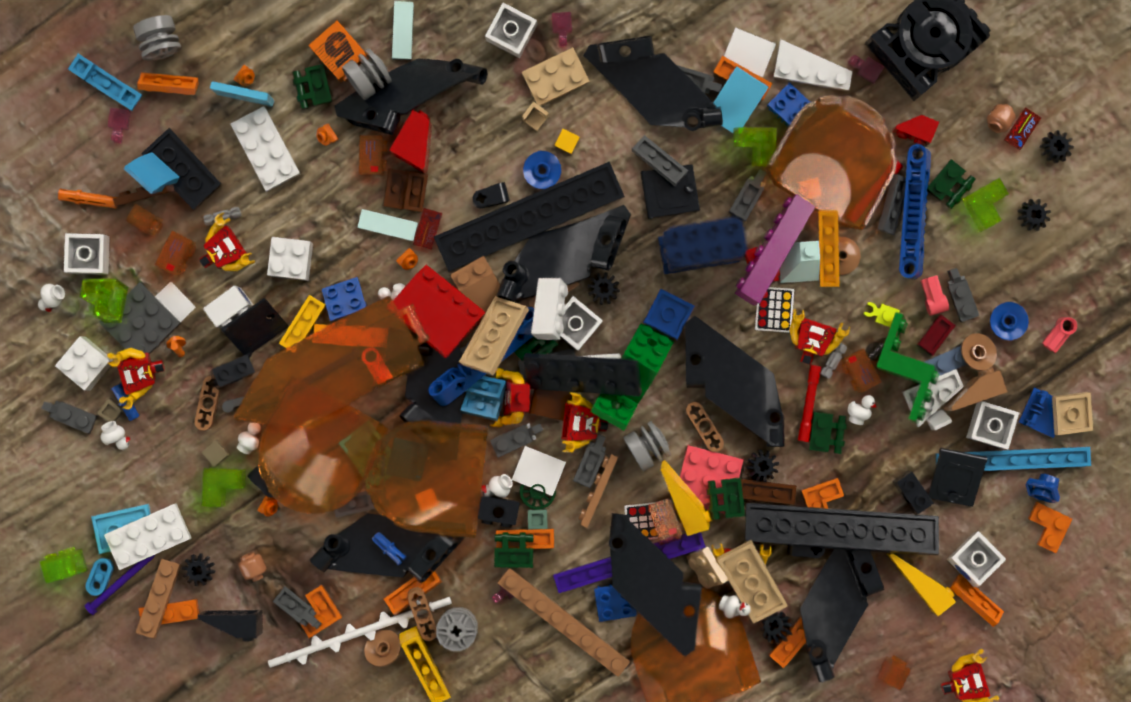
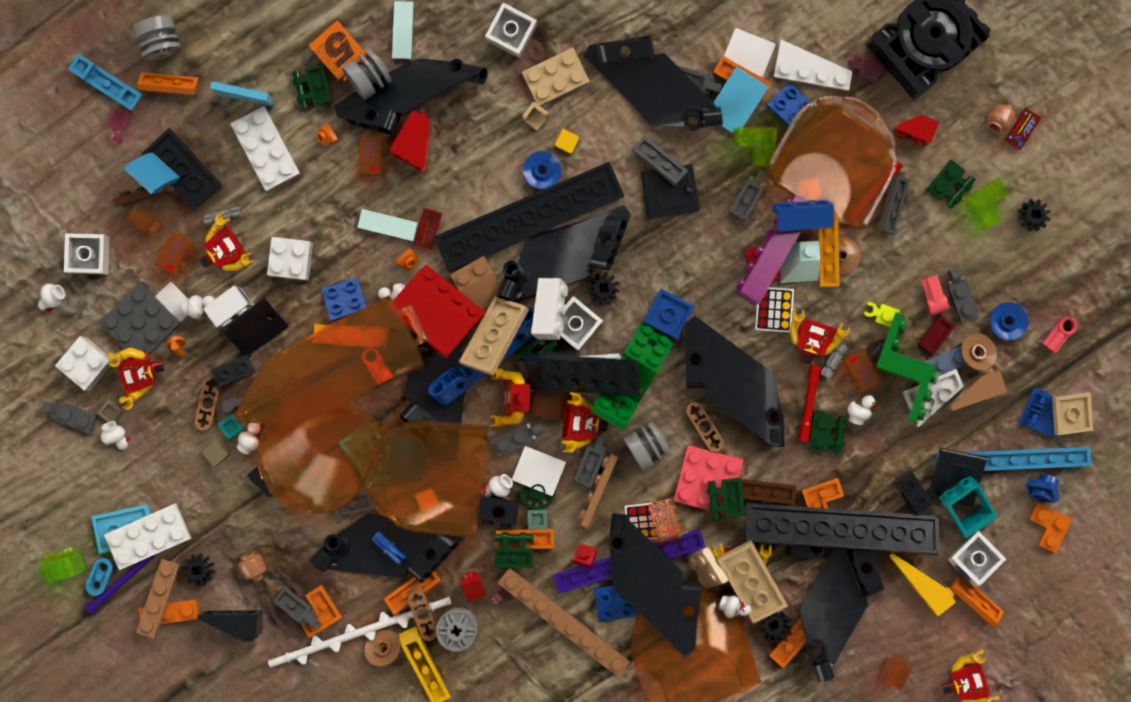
(81, 197): orange pin -> none
(107, 297): clear neon green brick -> none
(119, 392): blue axle -> none
(195, 305): none -> white animal
(217, 480): clear neon green brick -> none
(231, 427): none -> teal tile
(245, 76): orange plate -> none
(268, 506): orange plate -> none
(303, 322): yellow plate -> none
(405, 190): reddish brown slope -> none
(473, 585): none -> red slope
(484, 398): dark azure slope -> none
(494, 194): black piece -> none
(562, 24): clear pink plate -> none
(585, 555): none -> red plate
(689, 507): yellow slope -> none
(702, 245): dark blue brick -> none
(756, 469): black gear -> none
(804, 215): none -> blue panel
(914, 211): blue gear -> none
(938, 420): white slope -> none
(983, 515): none -> teal window
(992, 425): white brick -> none
(1059, 140): black gear -> none

